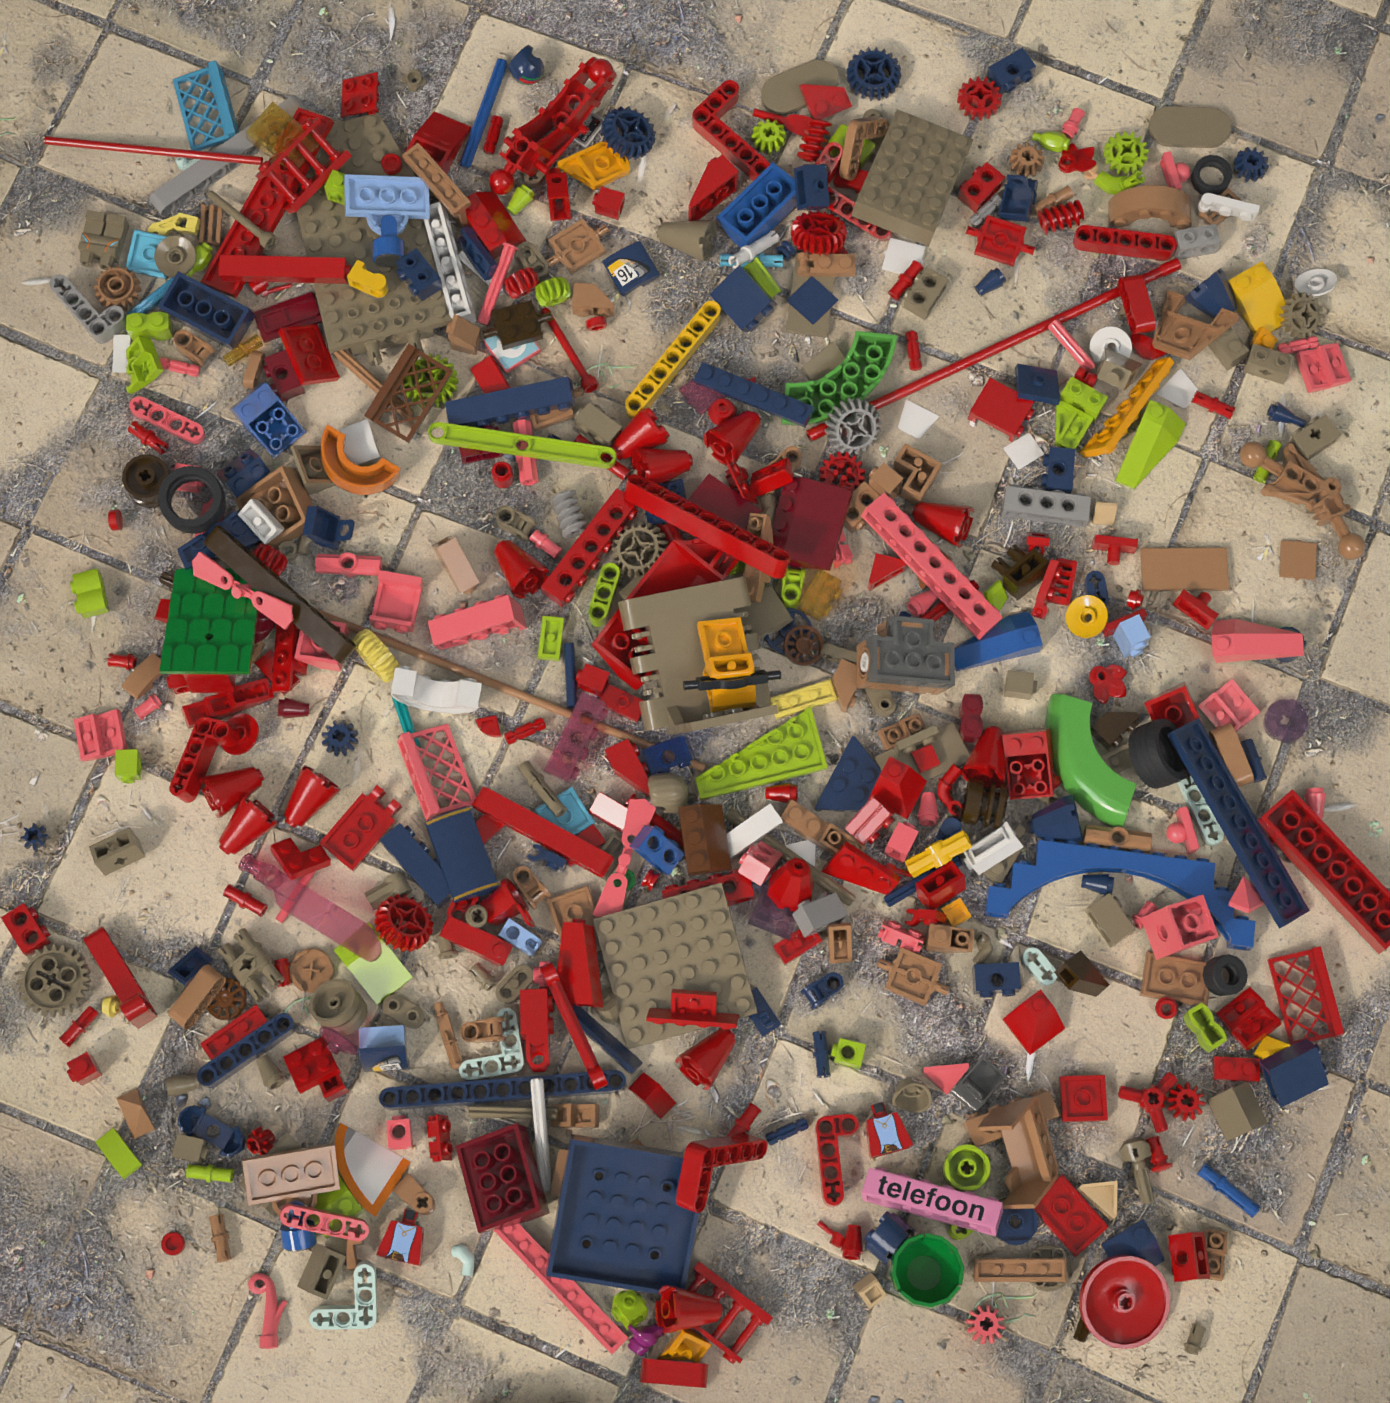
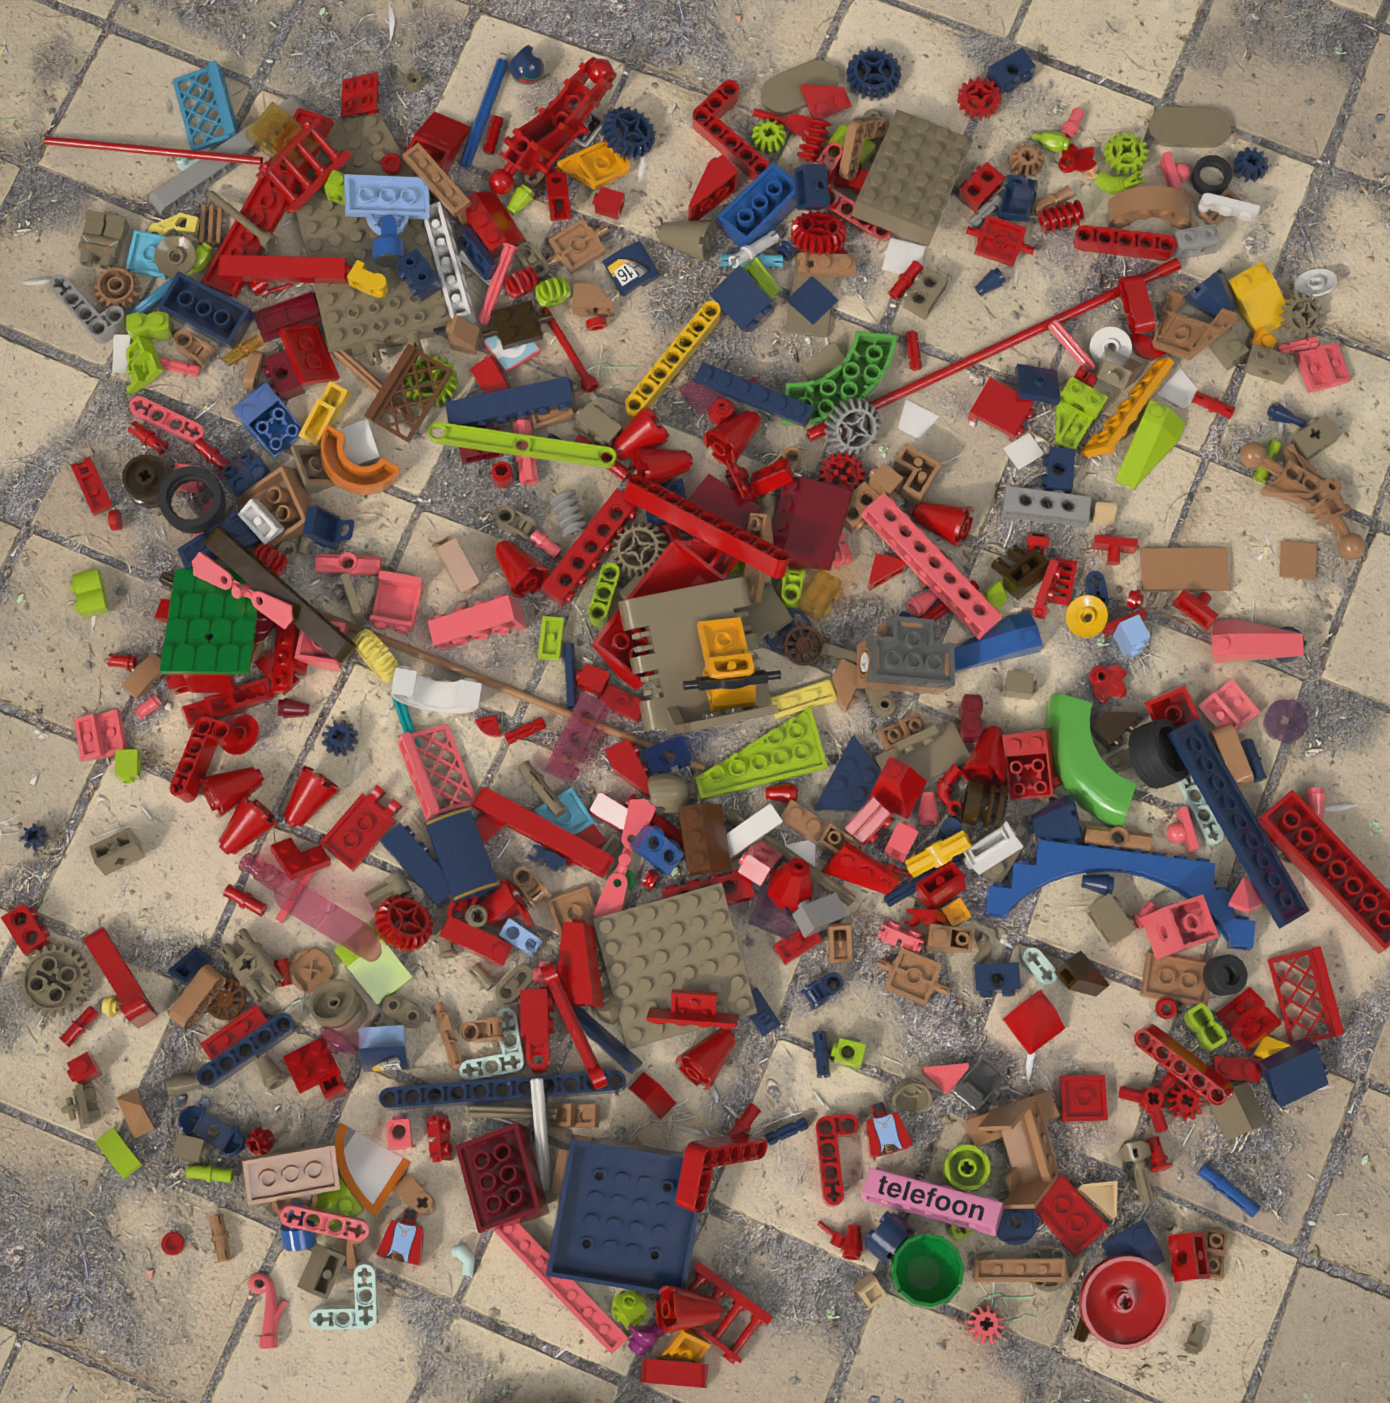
(81, 1096): none -> dark tan hips
(92, 486): none -> red plate
(212, 455): none -> red pin
(324, 412): none -> yellow slope
(353, 599): none -> dark tan tile
(925, 759): red tile -> none
(1194, 1065): none -> red beam

